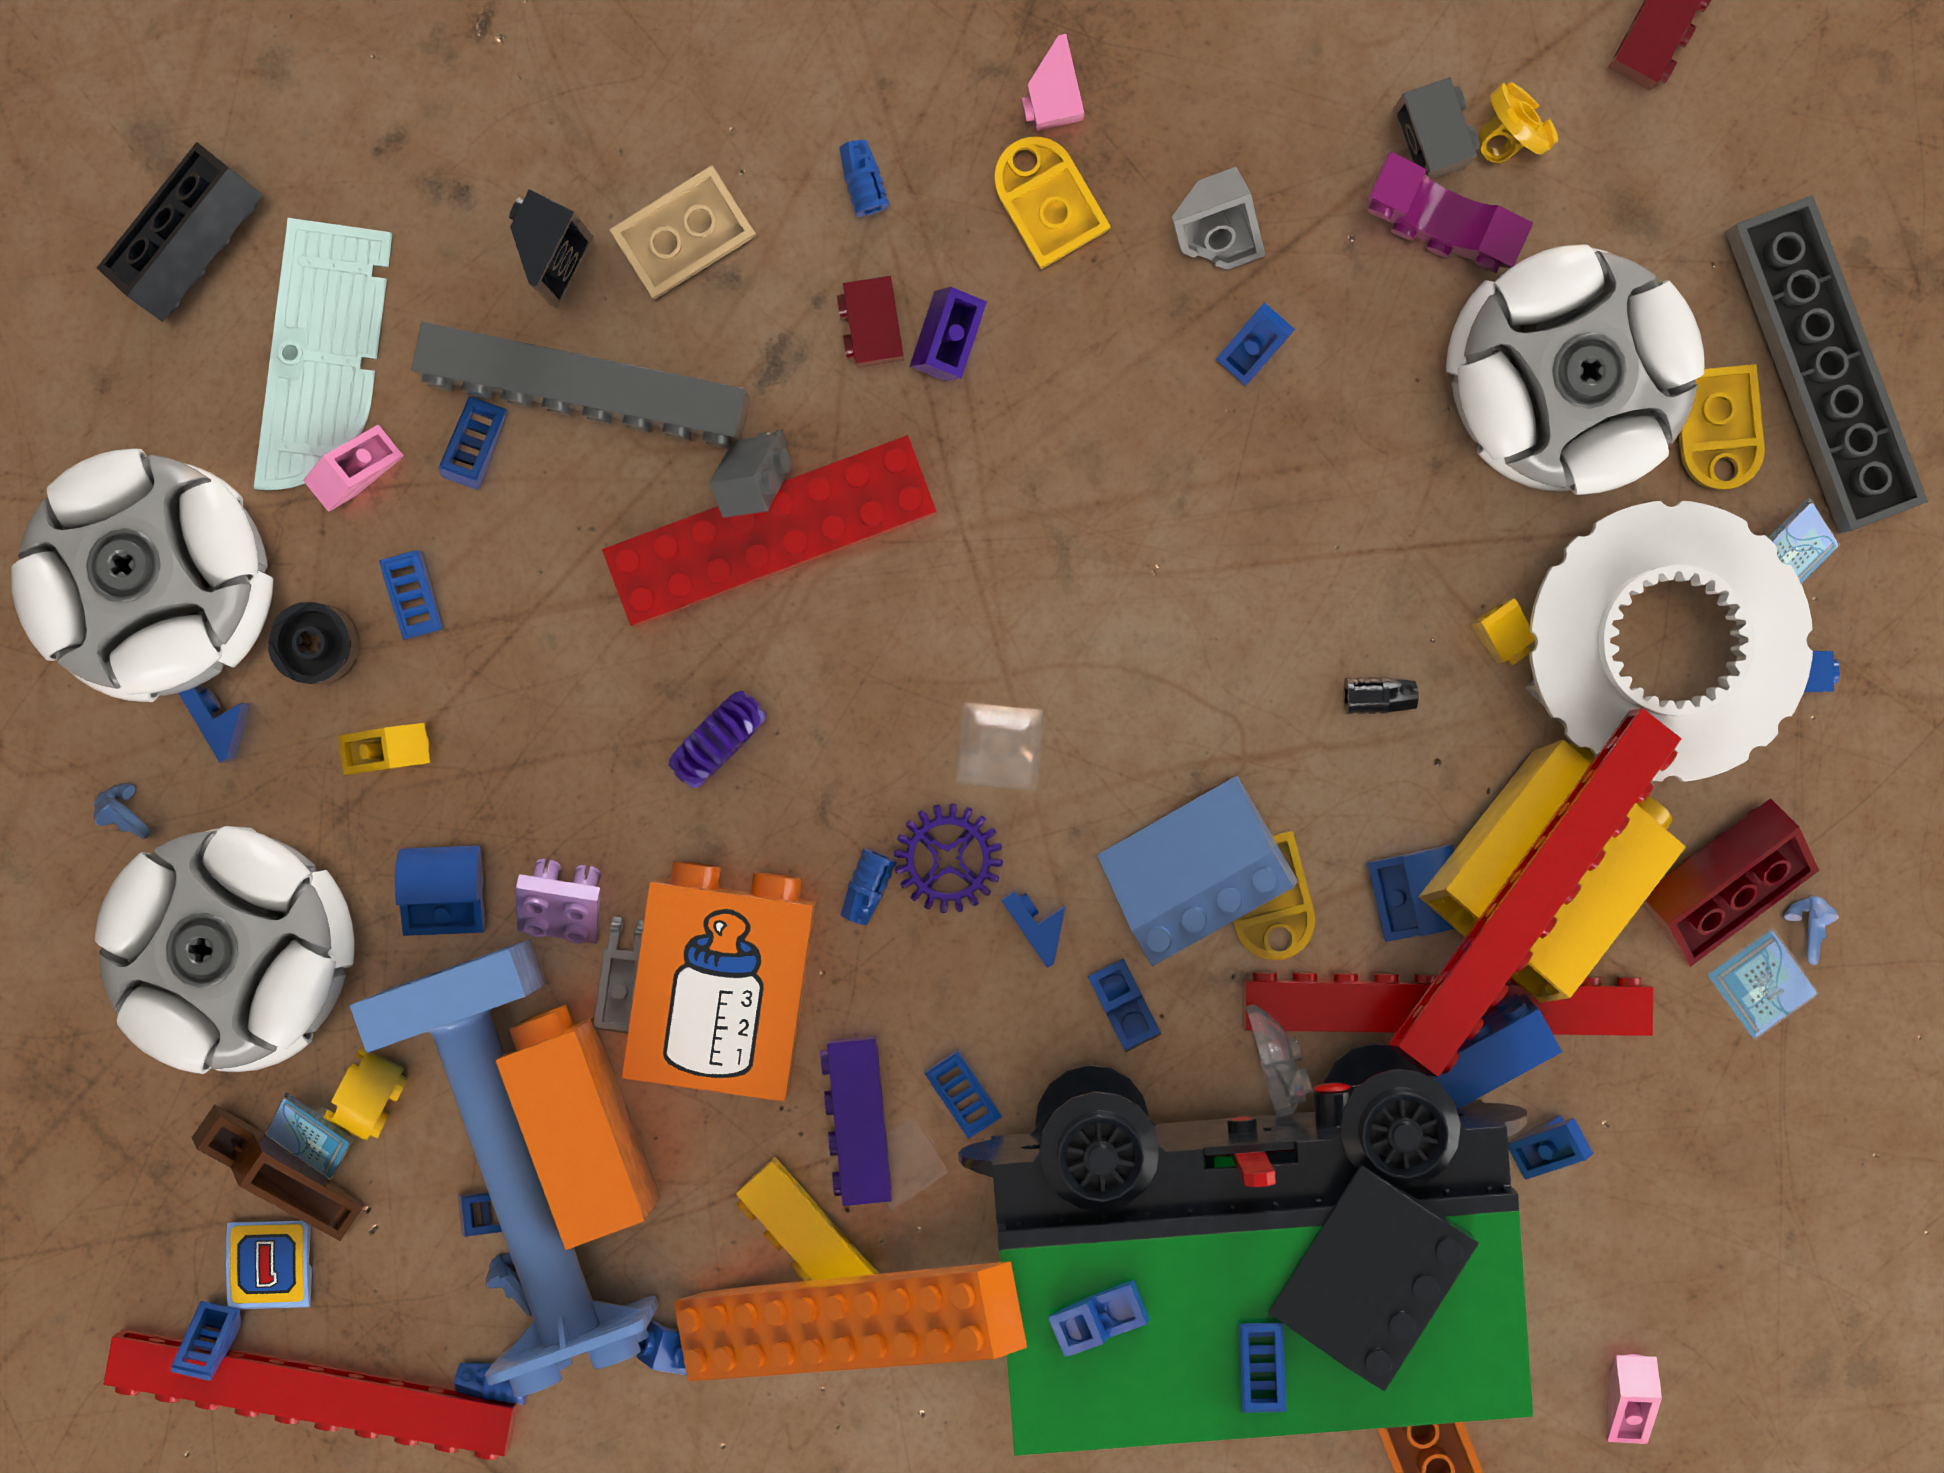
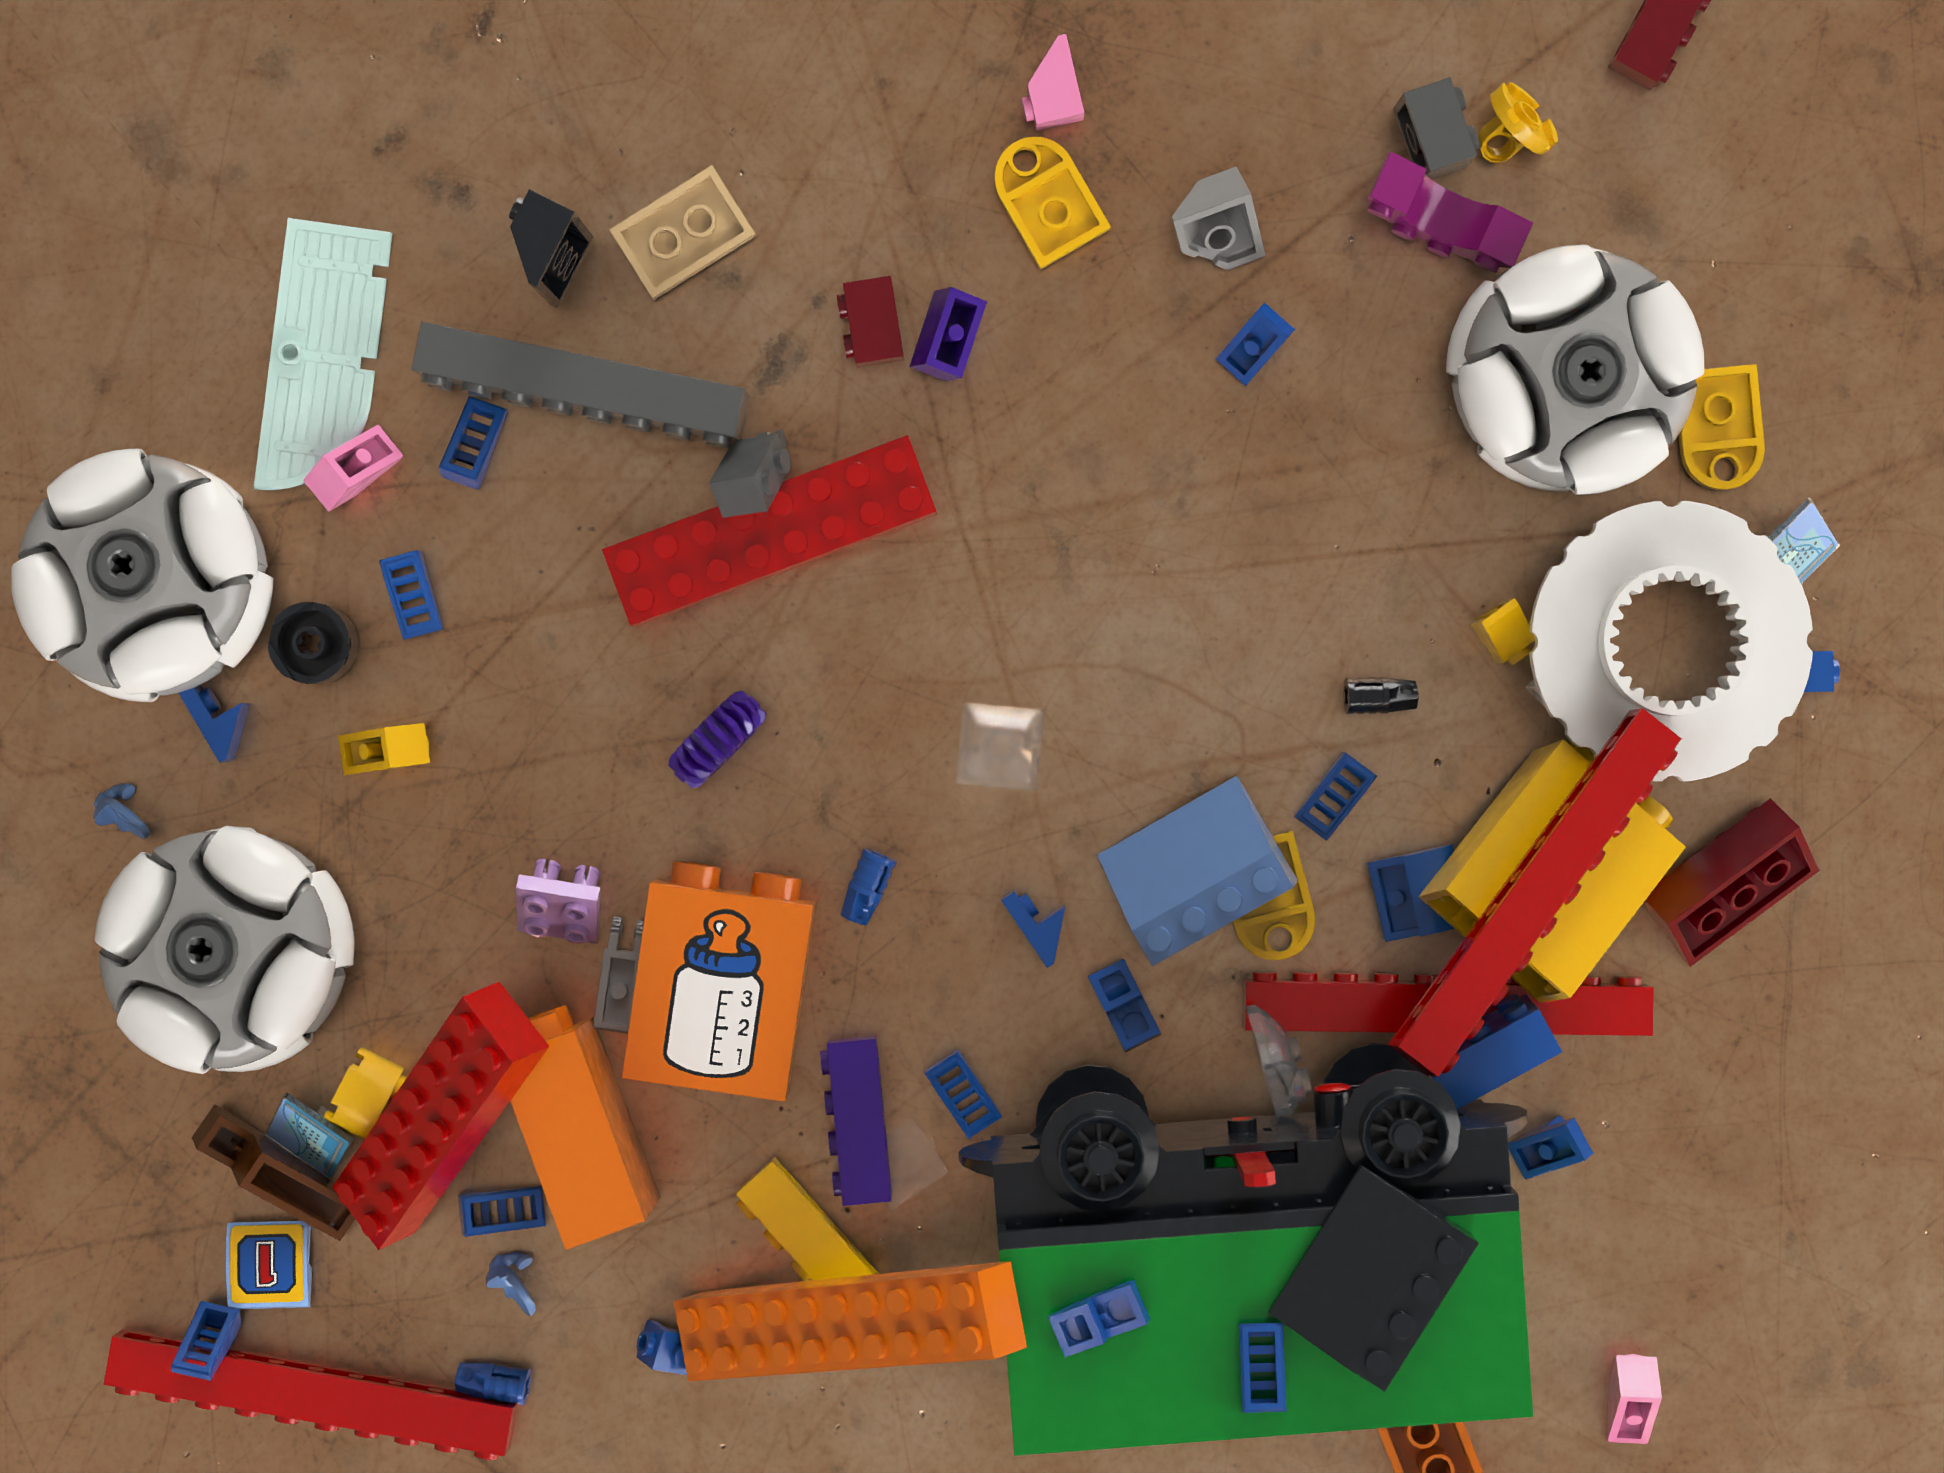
(179, 232): black slope -> none
(440, 890): blue brick -> none
(440, 1114): none -> red brick
(457, 1013): medium blue piece -> none
(863, 178): blue hinge -> none
(925, 884): dark purple gear -> none
(1357, 769): none -> blue slope
(1763, 984): clear piece -> none
(1819, 916): medium blue piece -> none
(1826, 365): dark grey brick -> none

